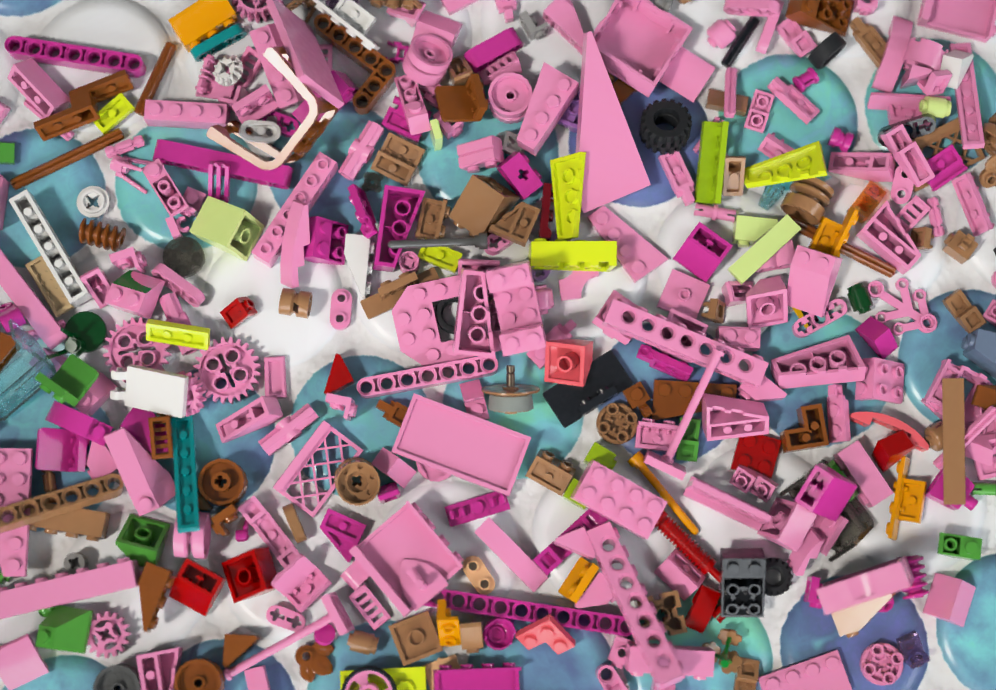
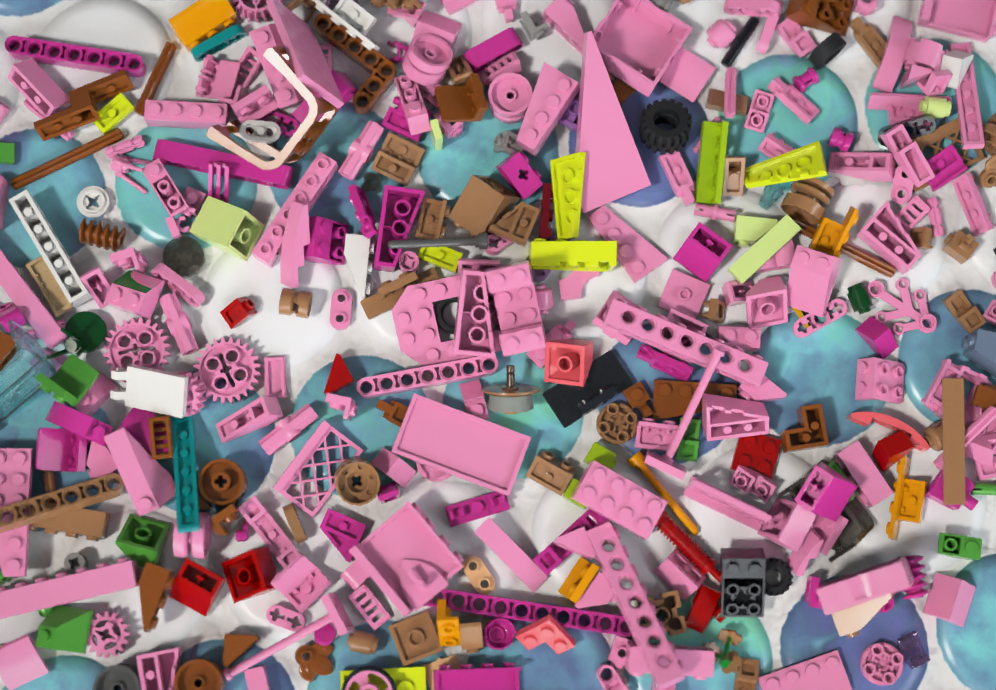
(177, 334): neon yellow plate -> none
(236, 69): white gear -> none
(480, 153): bright pink brick -> none
(819, 365): bright pink wedge -> none
(838, 415): bright pink hinge -> none
(868, 200): clear orange slope -> none

